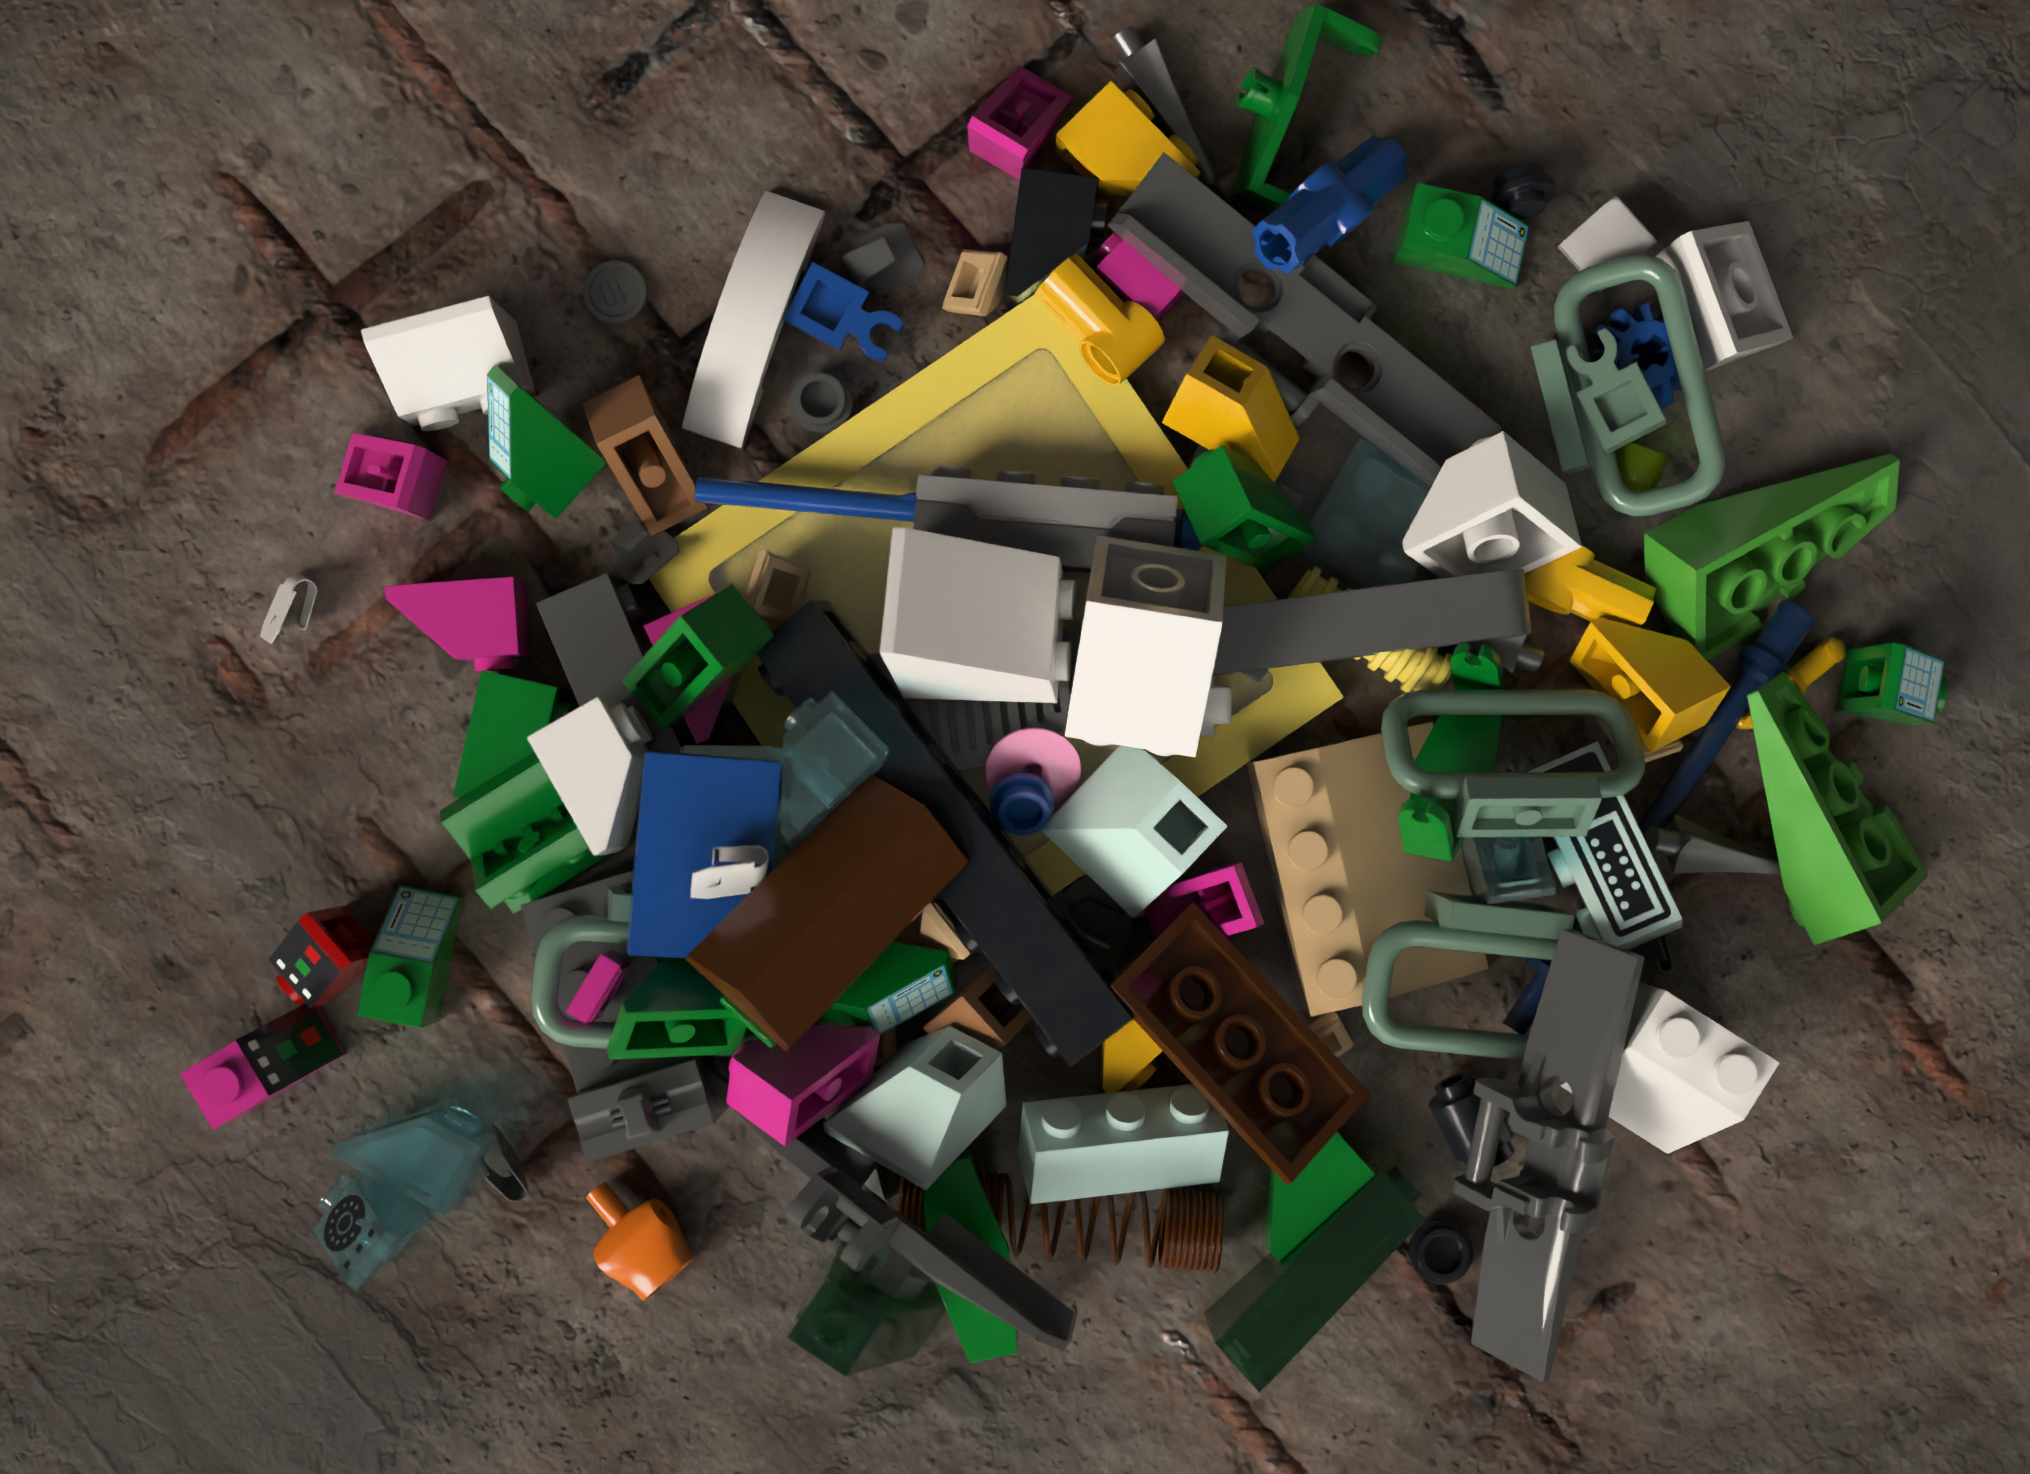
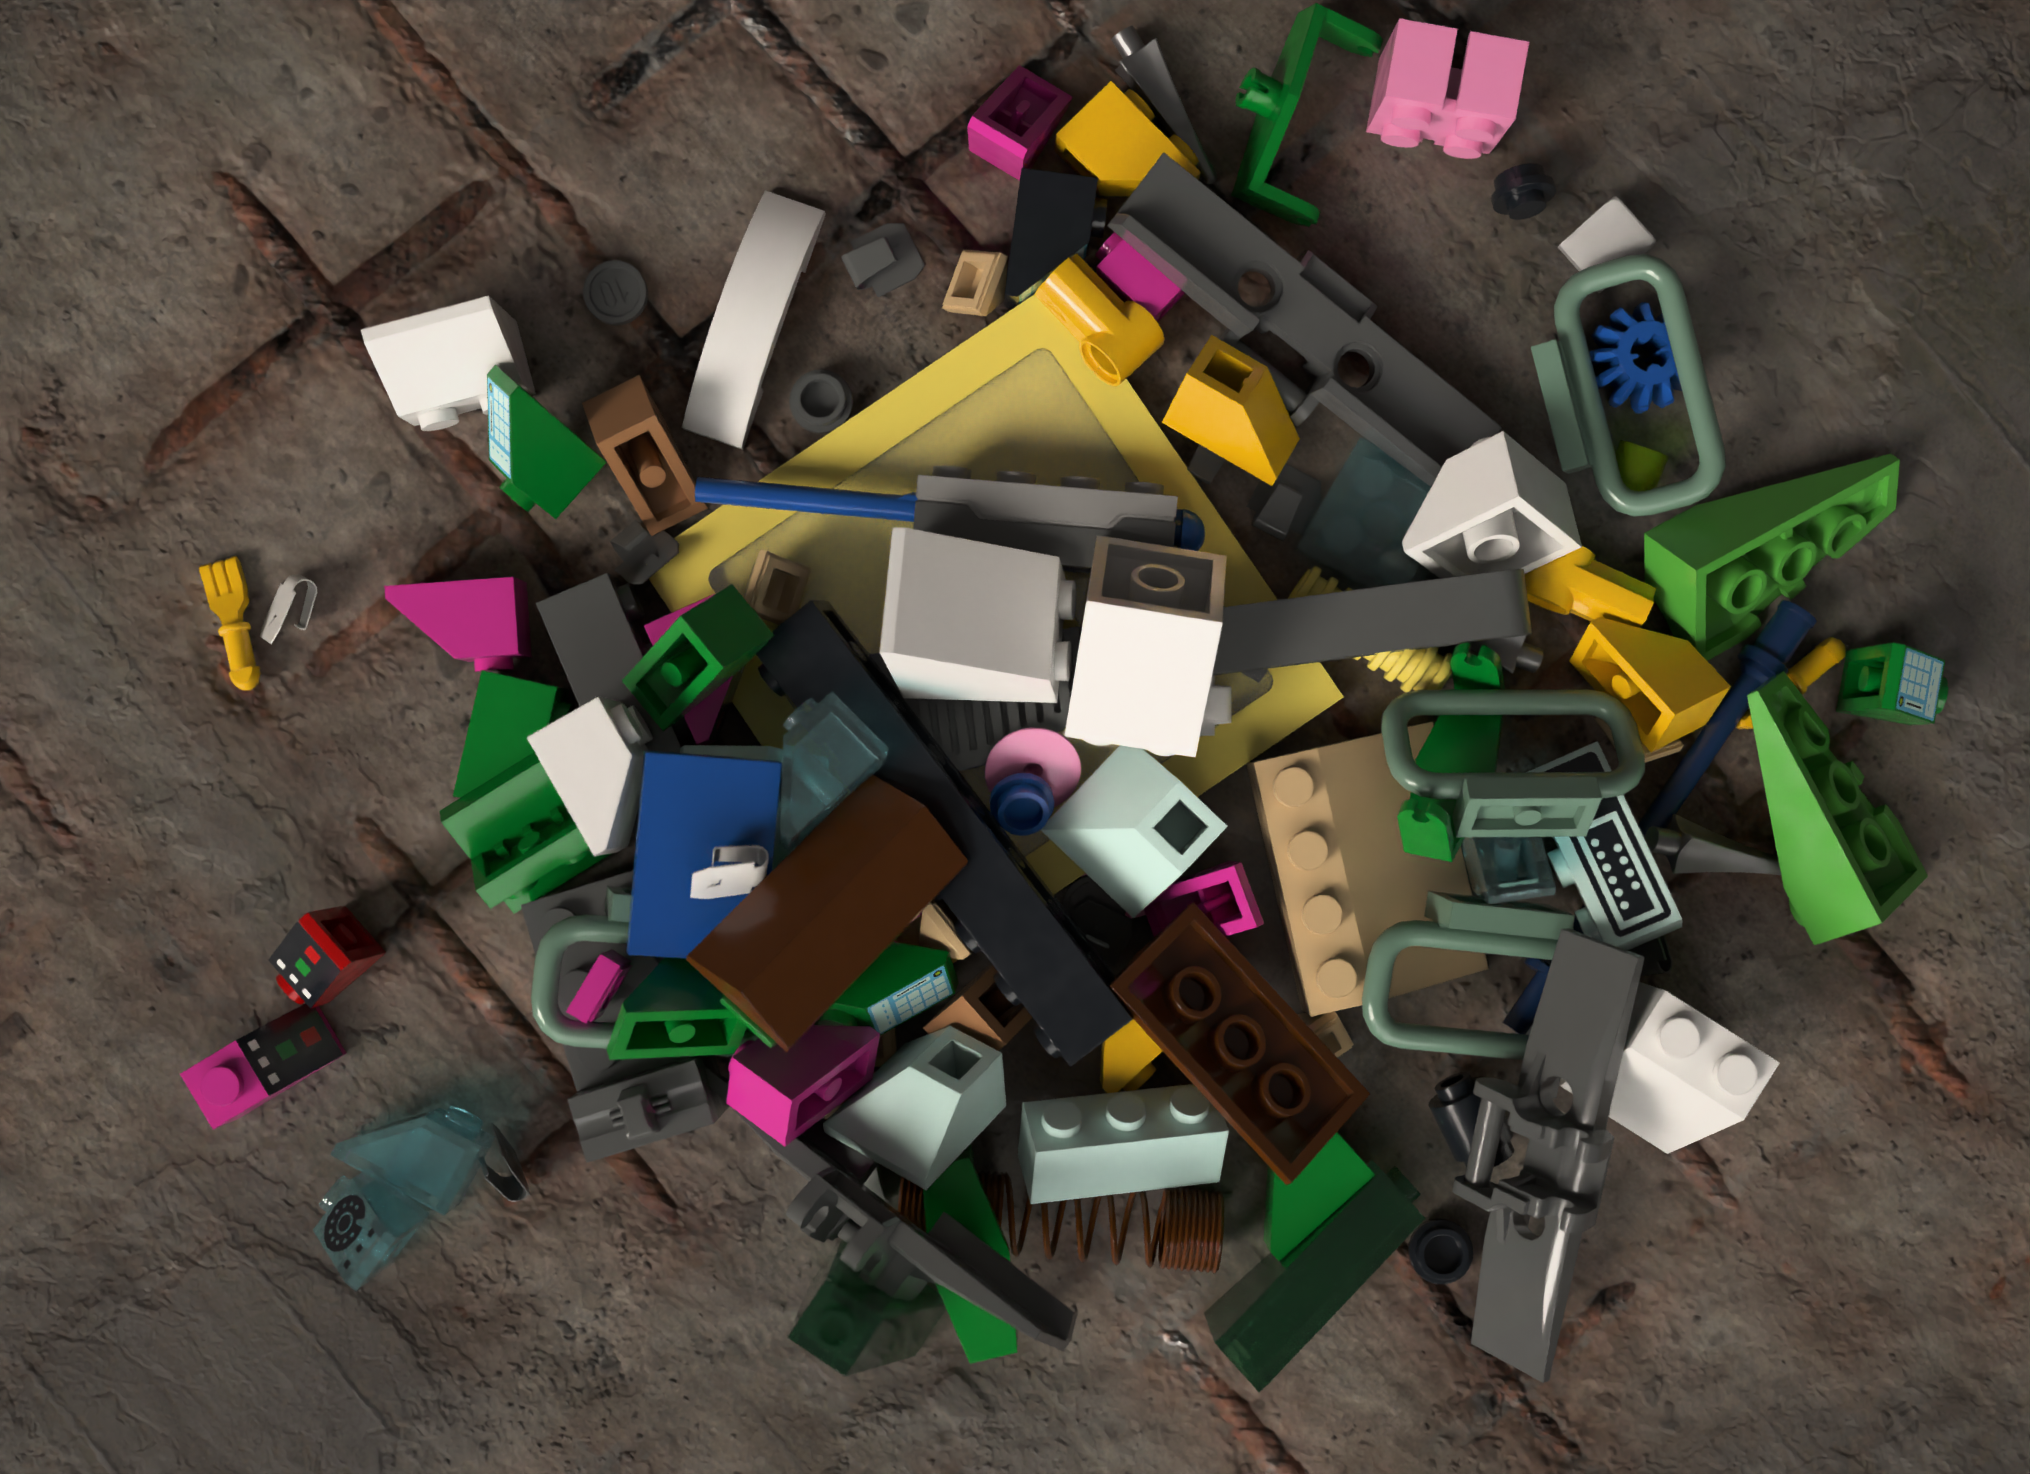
(228, 599): none -> yellow piece
(391, 475): dark pink slope -> none
(411, 958): green slope -> none
(641, 1245): orange piece -> none
(833, 310): blue plate -> none
(1241, 510): green slope -> none
(1329, 204): blue piece -> none
(1426, 98): none -> bright pink piece
(1460, 236): green slope -> none
(1618, 401): sand green plate -> none
(1727, 292): white slope -> none

